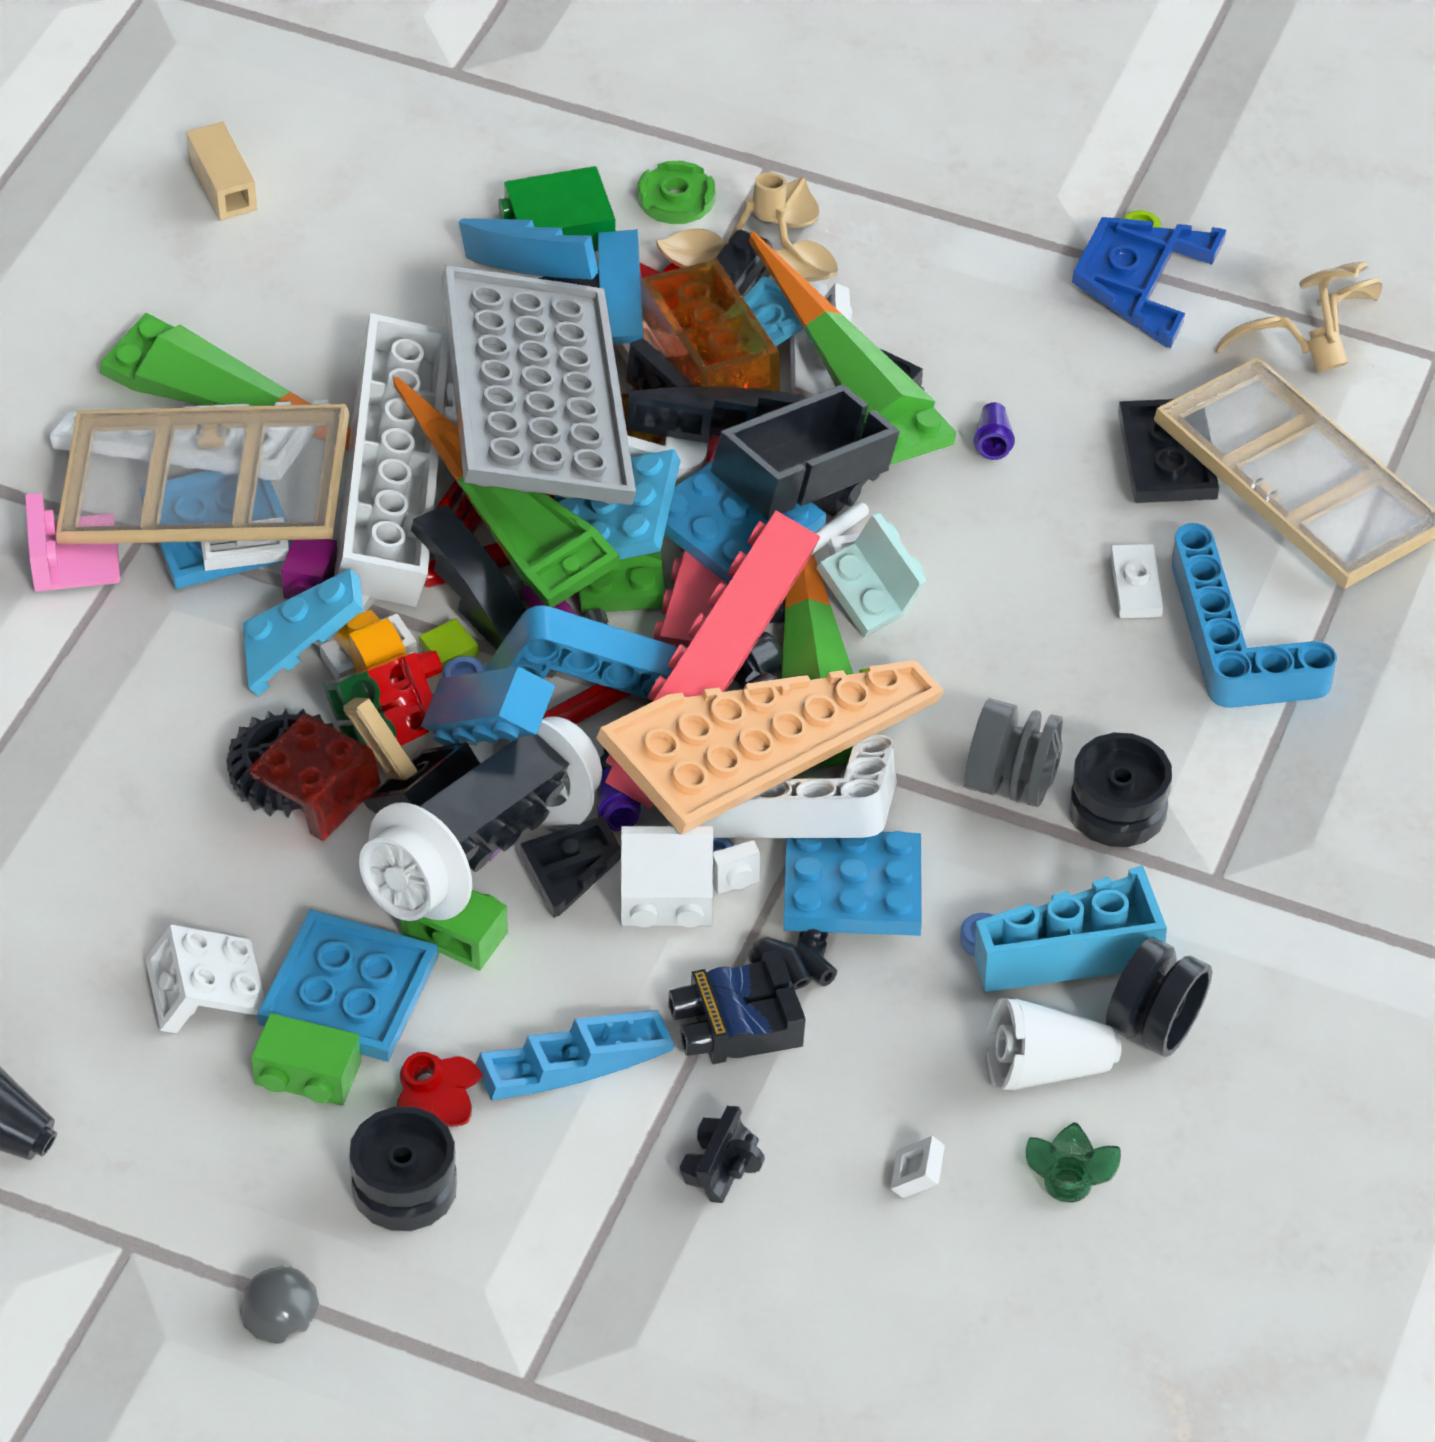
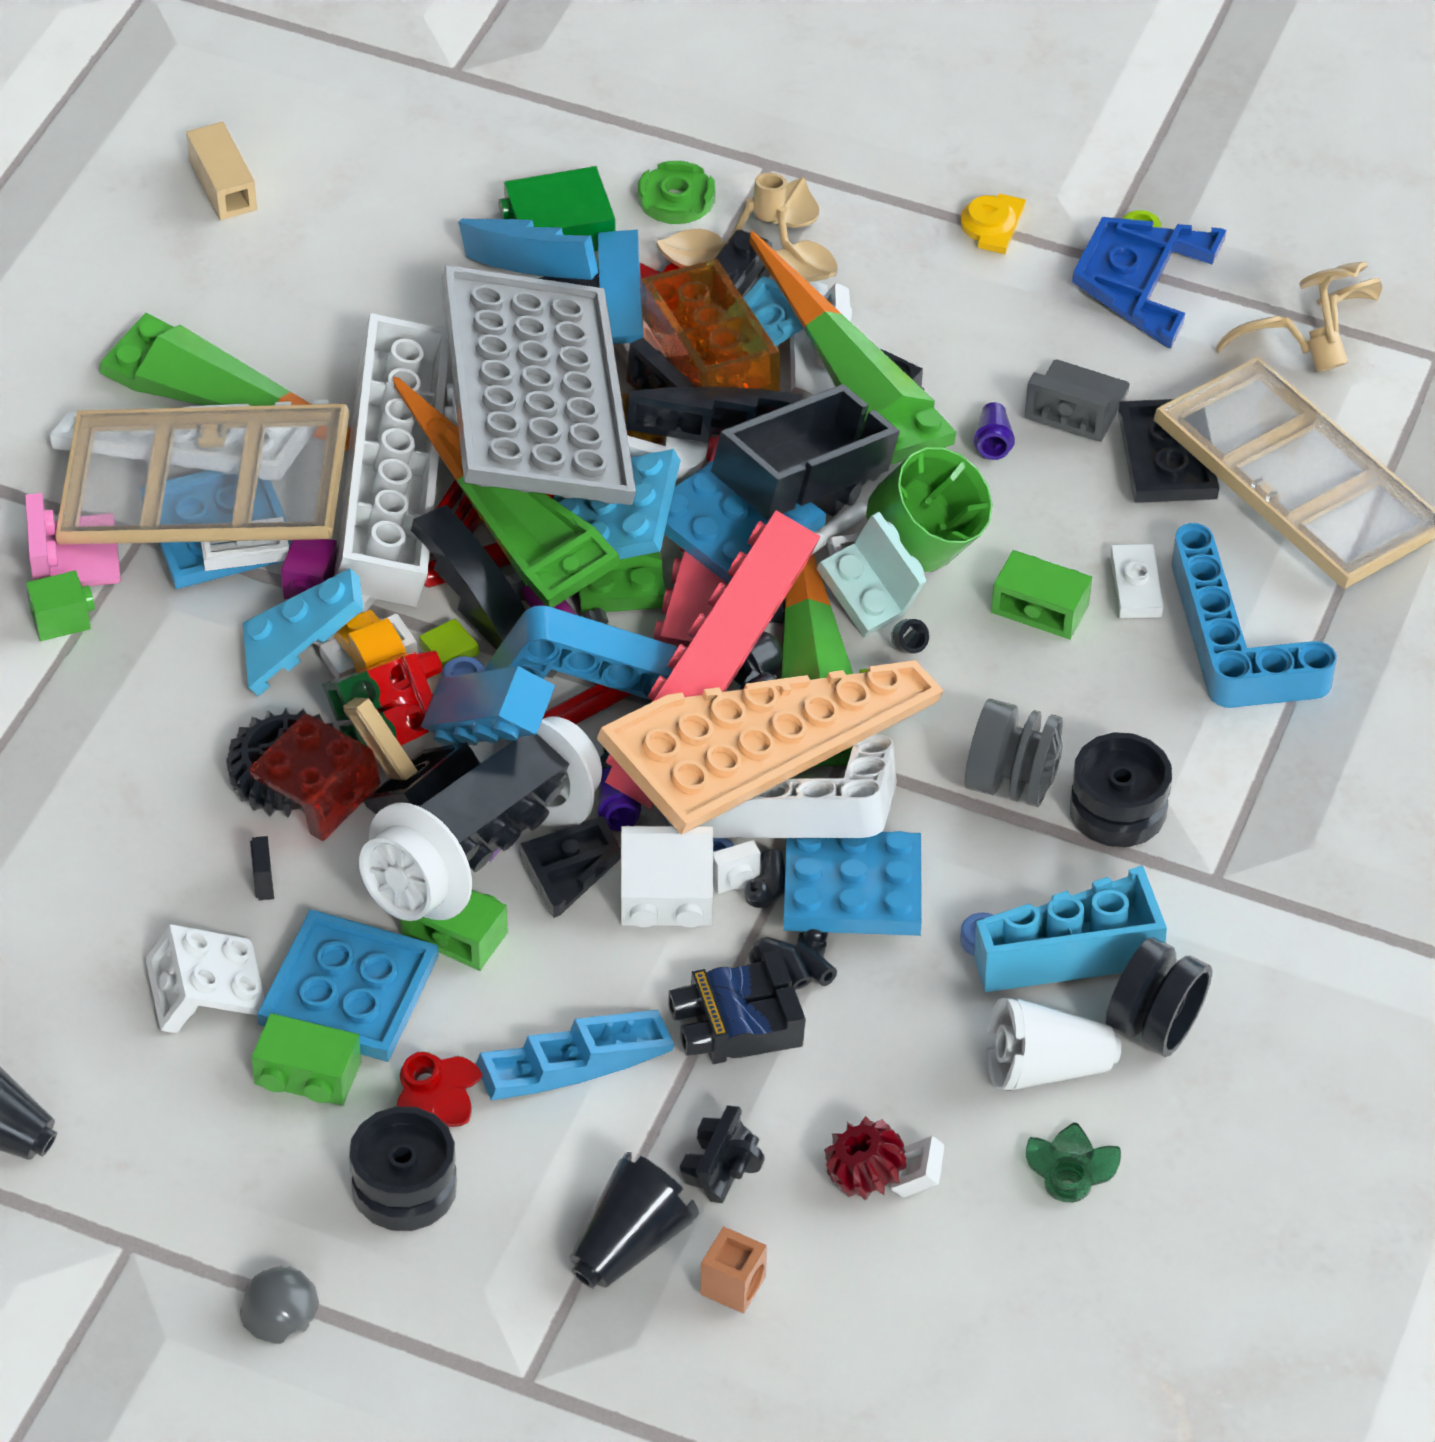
(59, 605): none -> bright green brick
(262, 868): none -> black tile
(630, 1221): none -> black cone
(733, 1269): none -> nougat brick
(771, 884): none -> black arm
(865, 1158): none -> dark red gear
(915, 640): none -> black hinge
(934, 504): none -> bright green piece
(992, 220): none -> yellow piece
(1041, 594): none -> bright green brick
(1075, 399): none -> dark grey bracket

